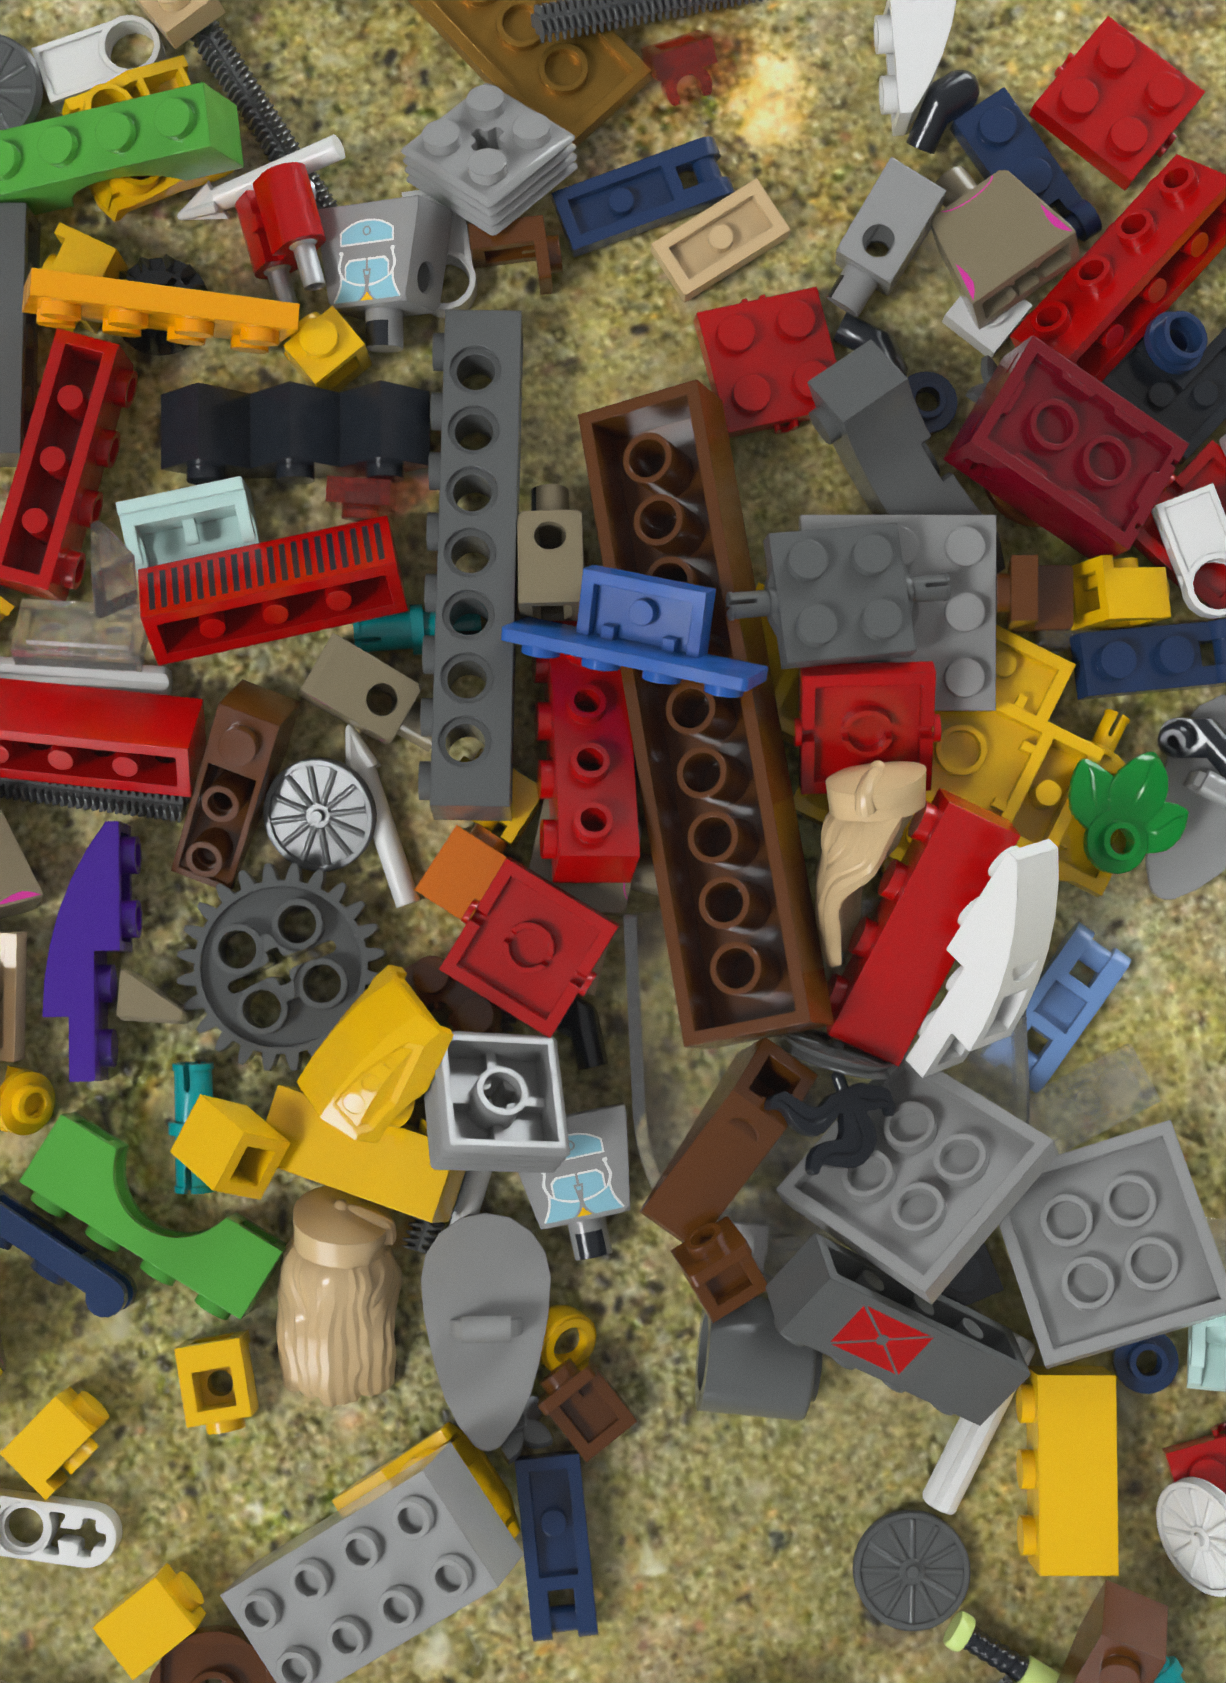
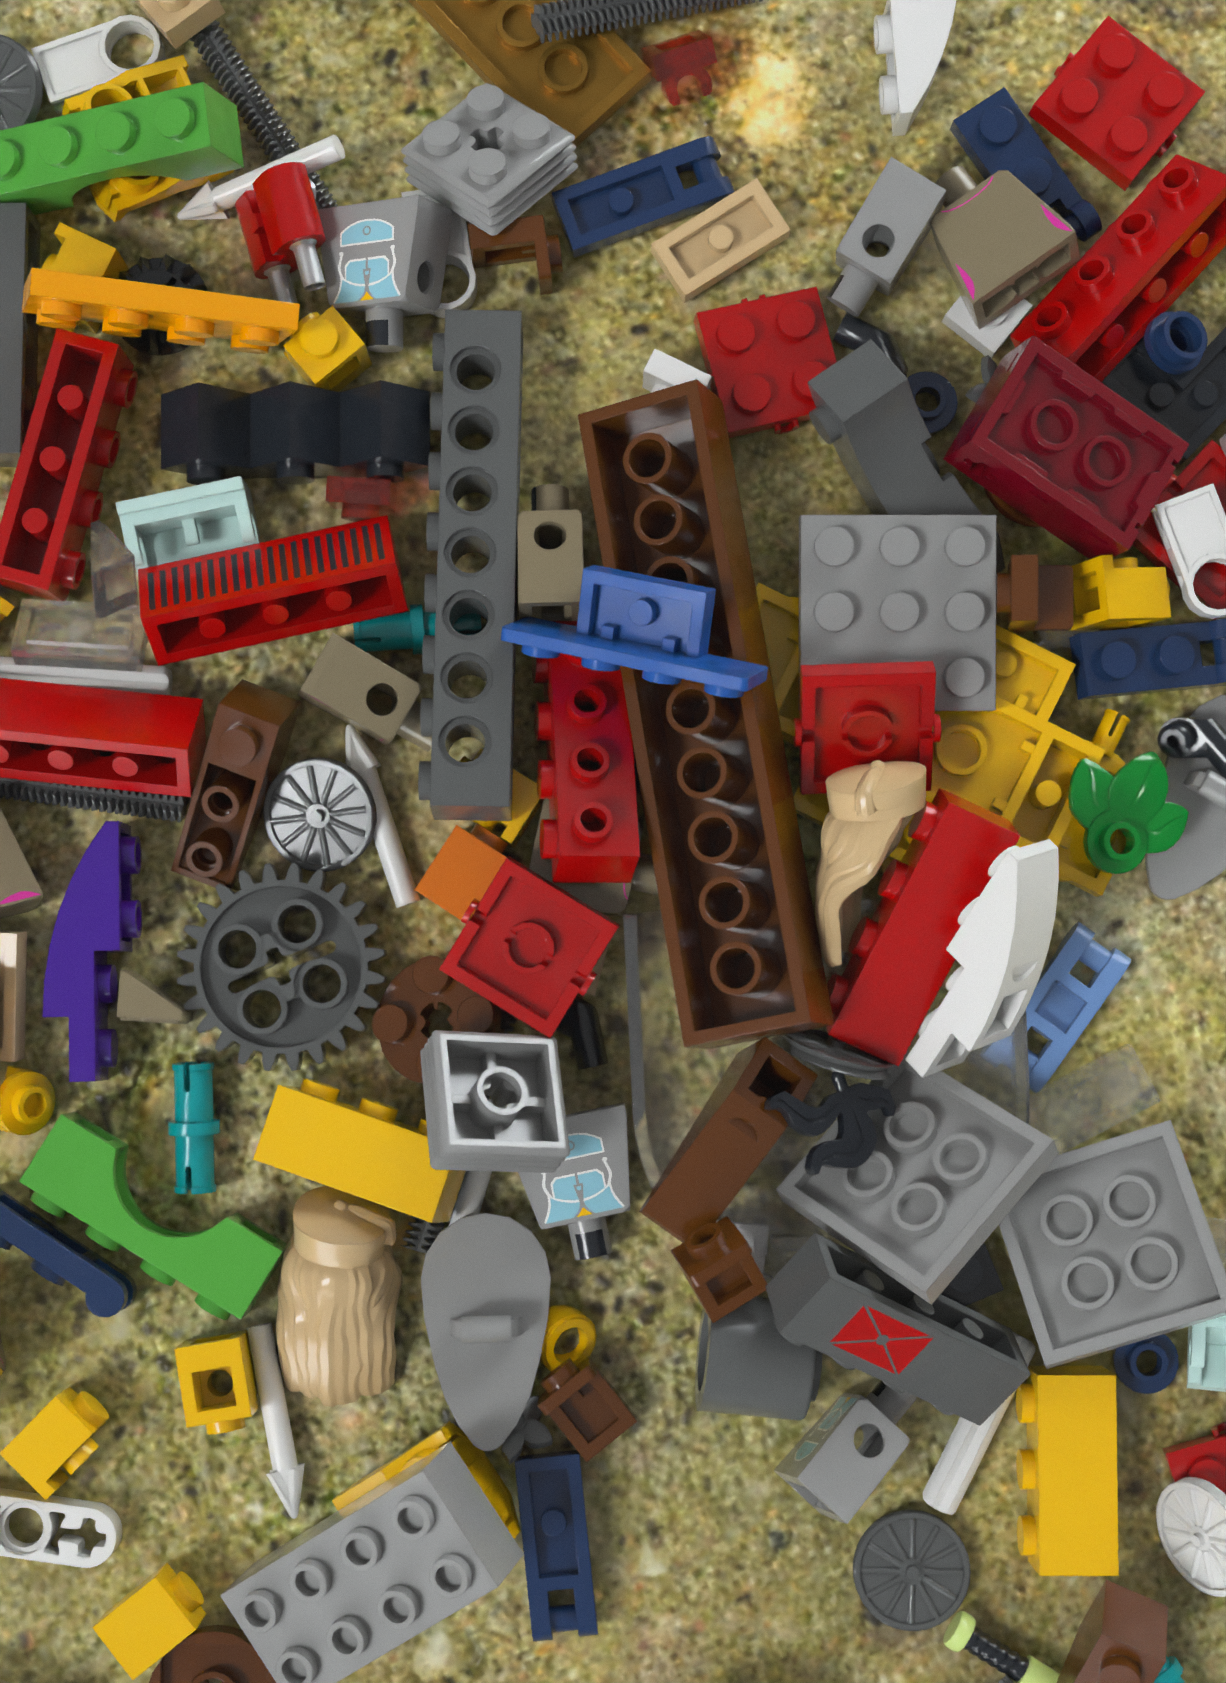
(230, 1147): yellow brick -> none
(286, 1472): none -> white piece
(376, 1060): yellow slope -> none
(666, 371): none -> white plate
(828, 1466): none -> light grey torso
(838, 595): dark grey plate -> none
(943, 103): black arm -> none

